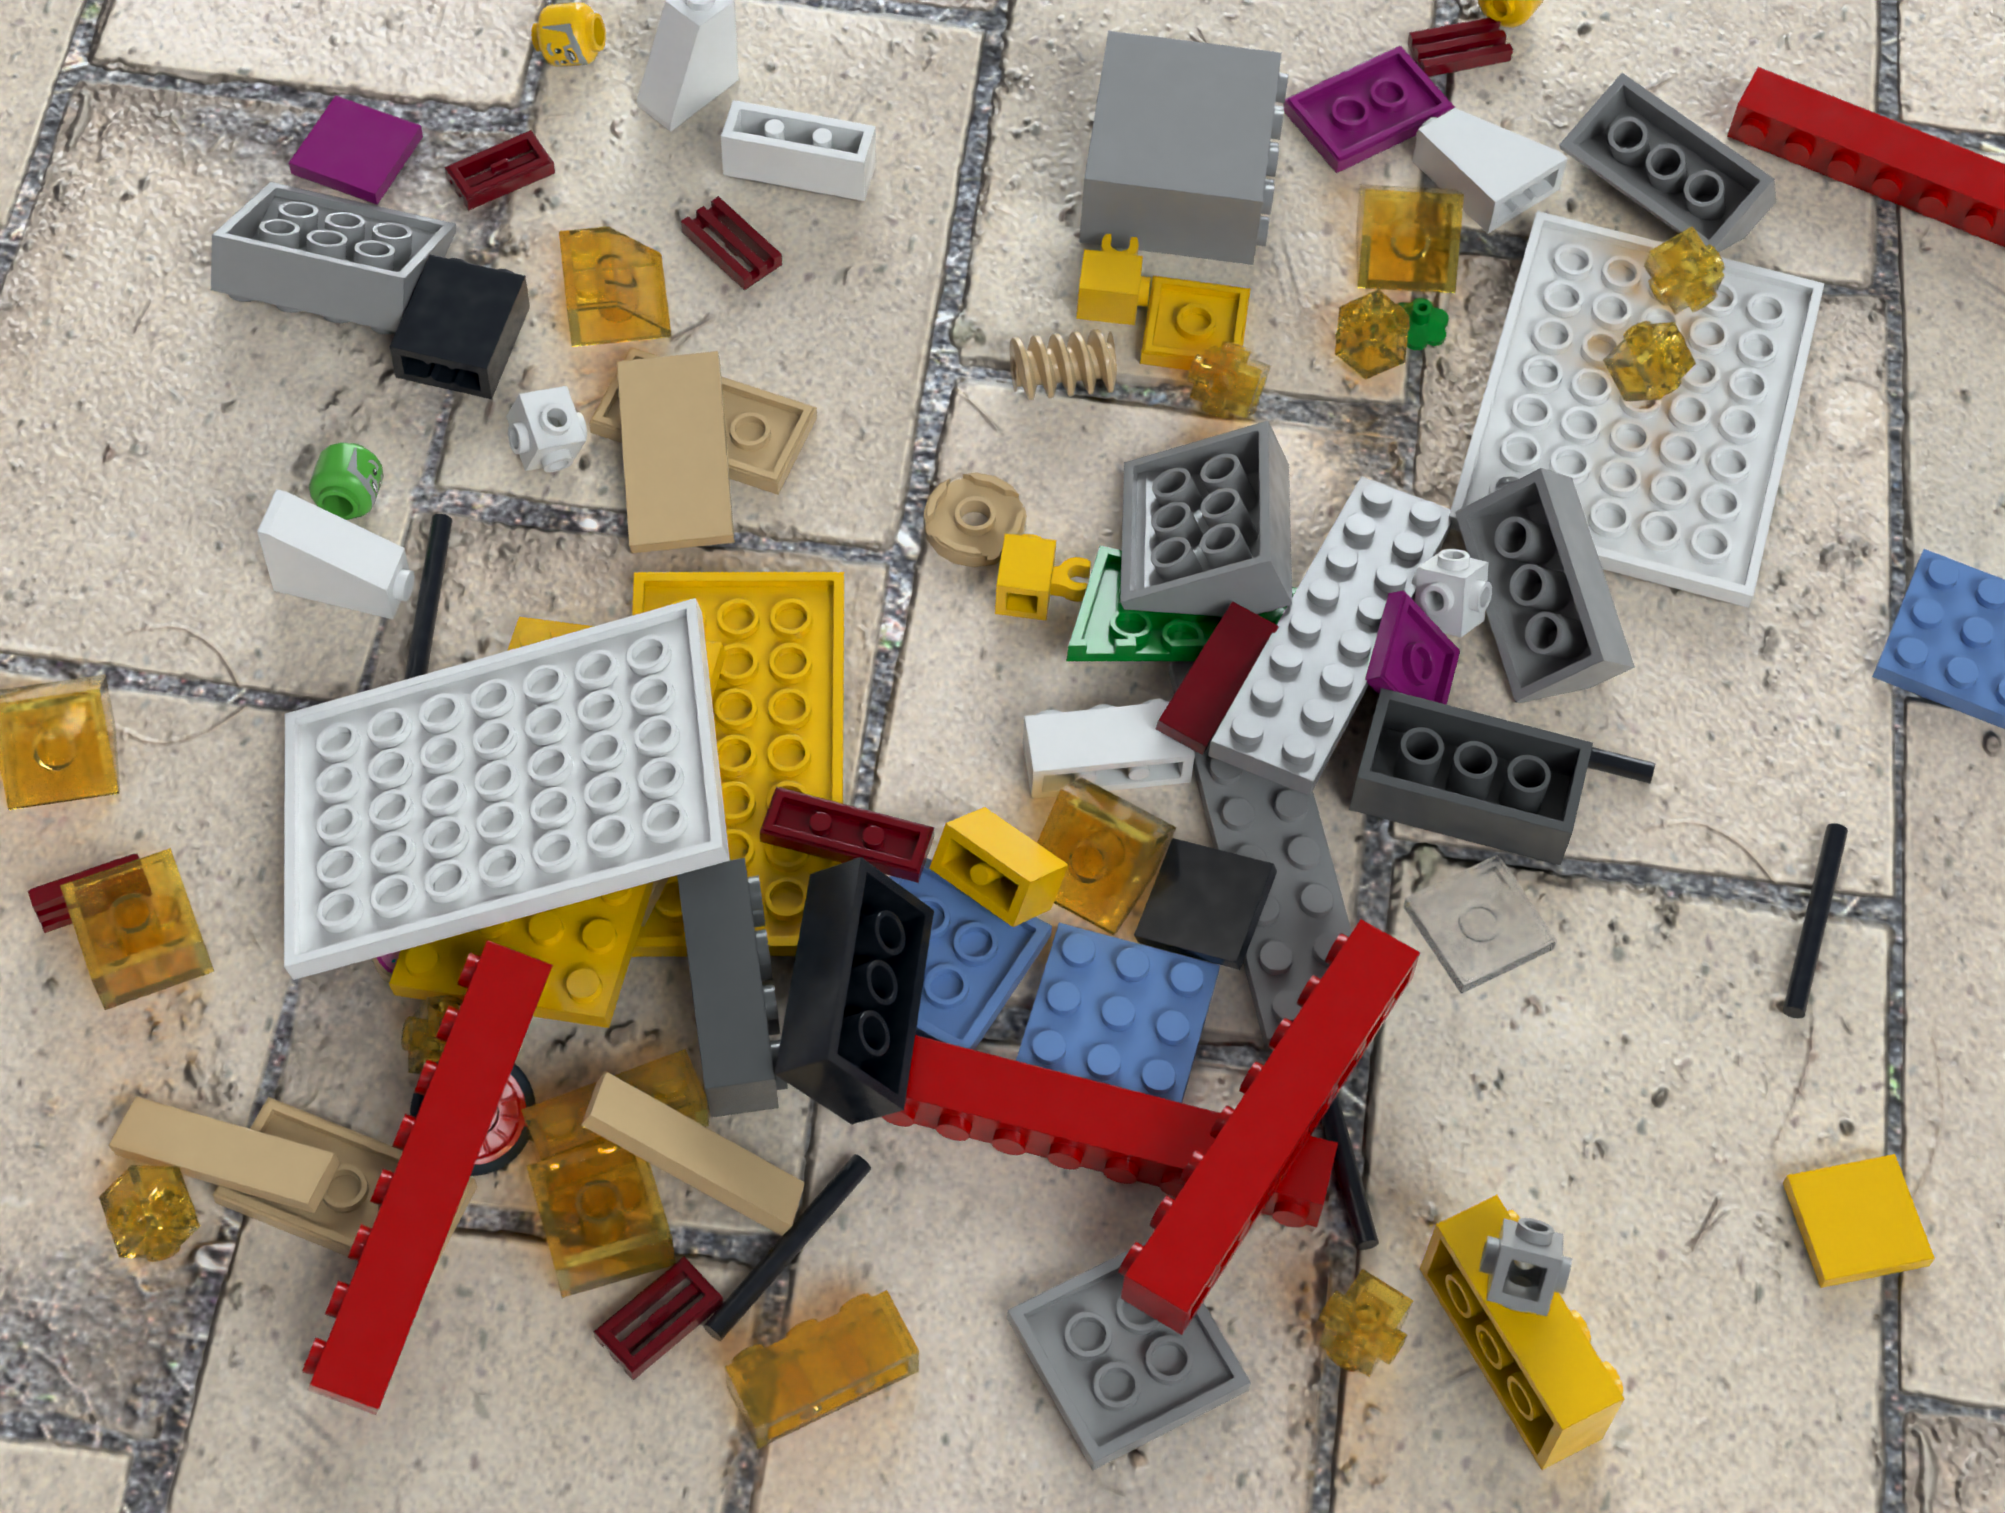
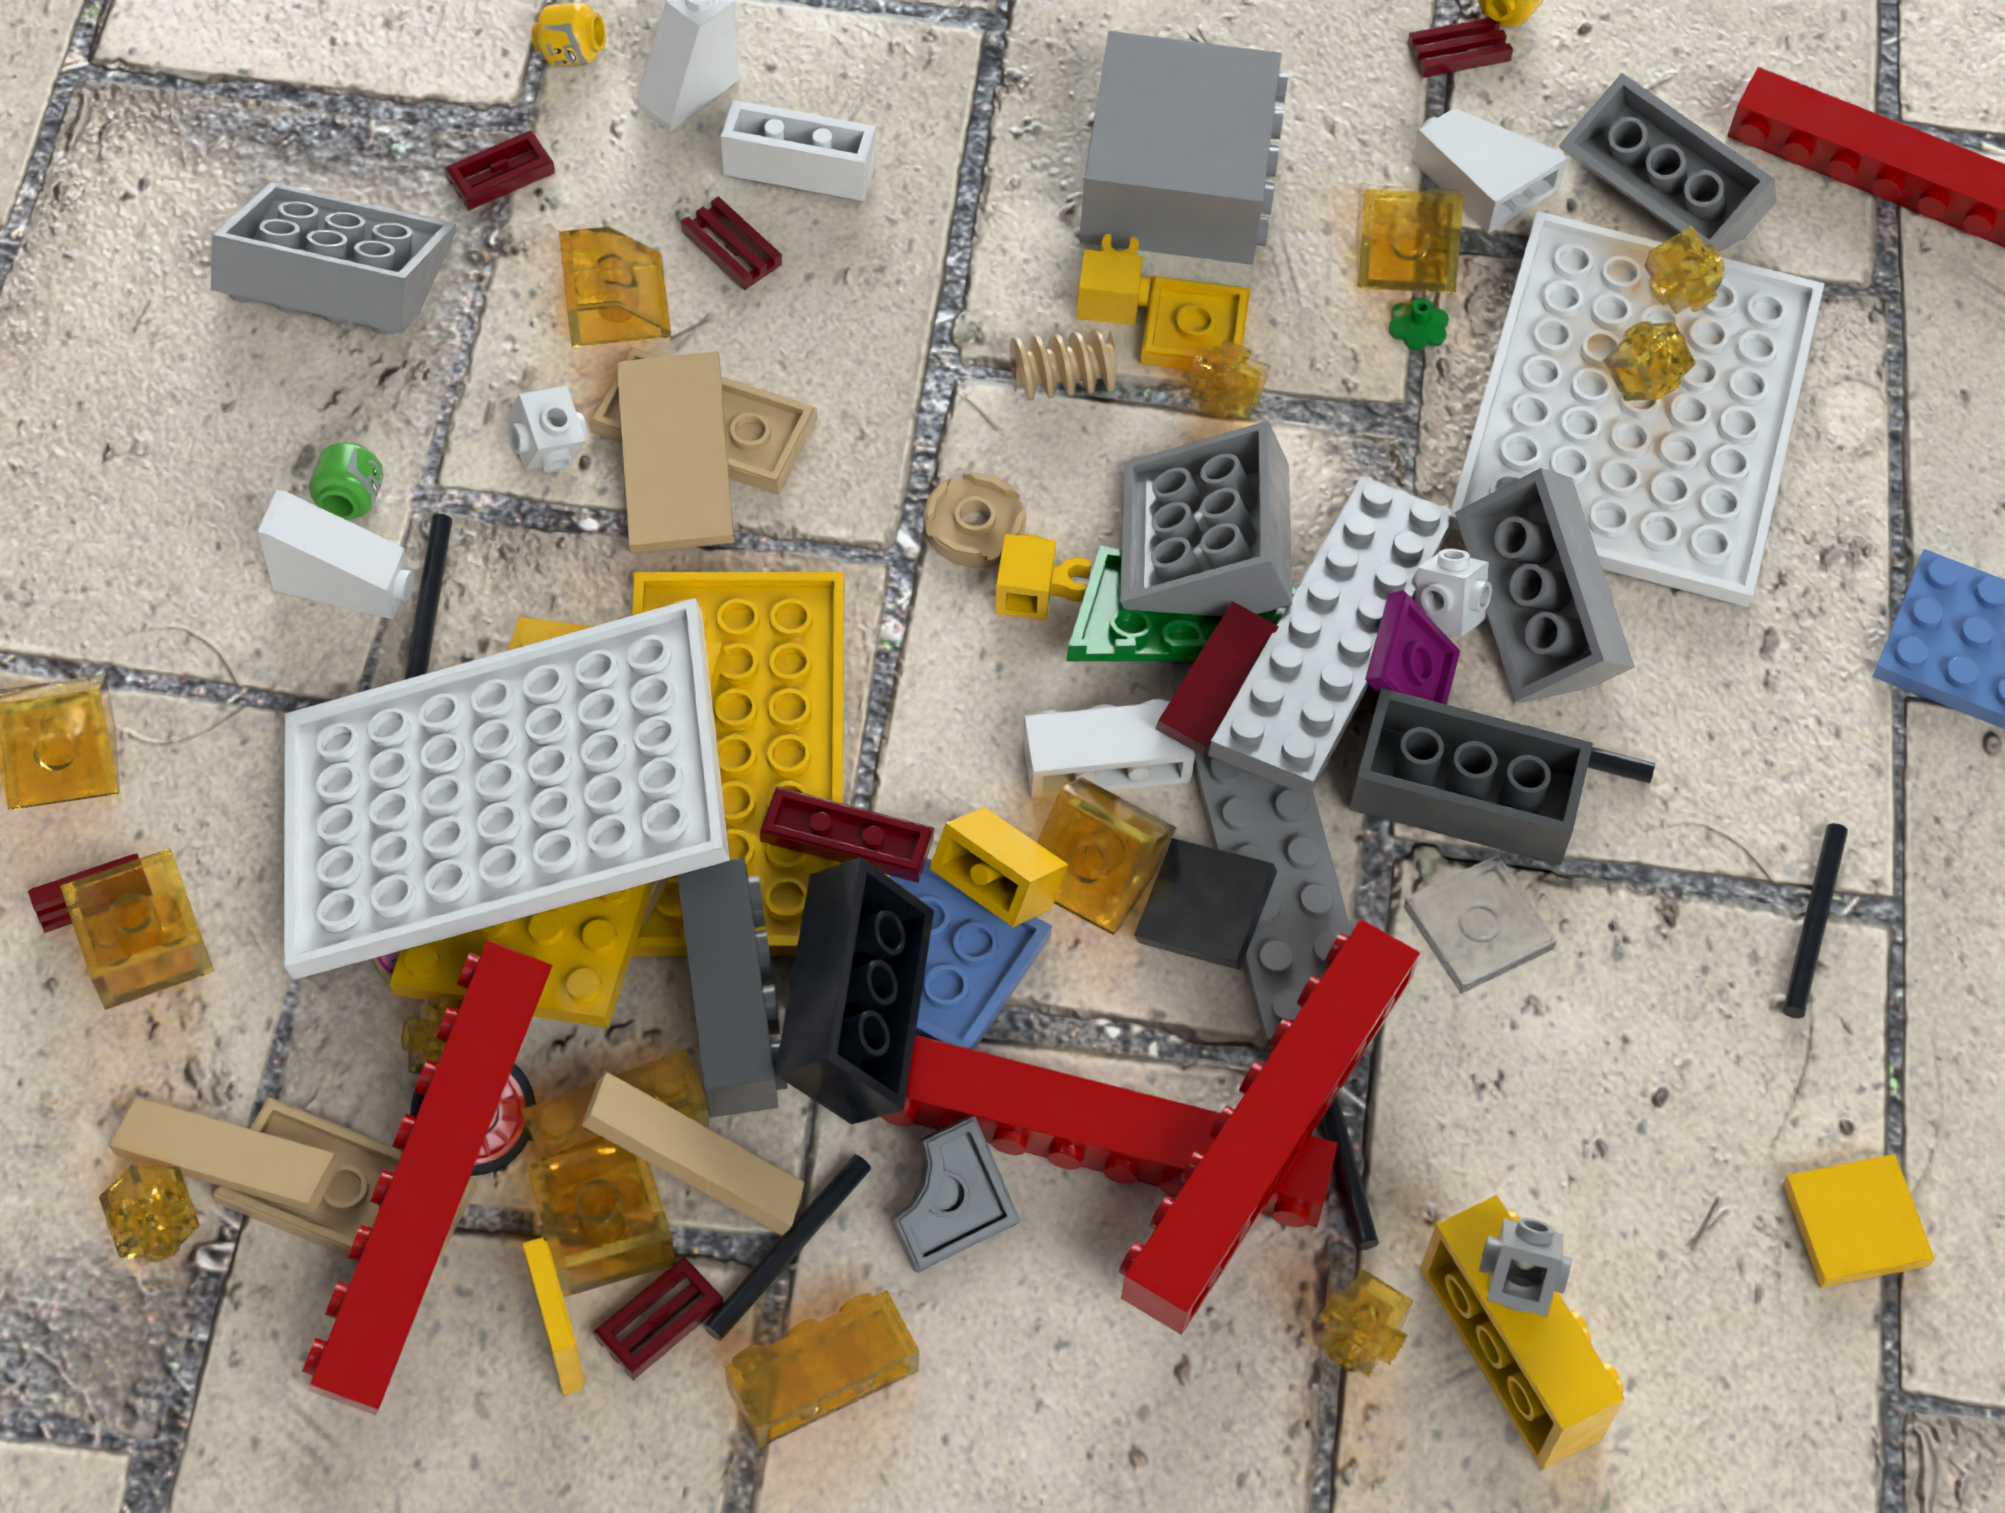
(356, 149): magenta tile -> none
(460, 326): black brick -> none
(554, 1315): none -> yellow tile
(957, 1198): none -> tile
(1117, 1368): light grey plate -> none
(1119, 1013): medium blue plate -> none
(1366, 108): magenta tile -> none
(1372, 334): clear yellow brick -> none

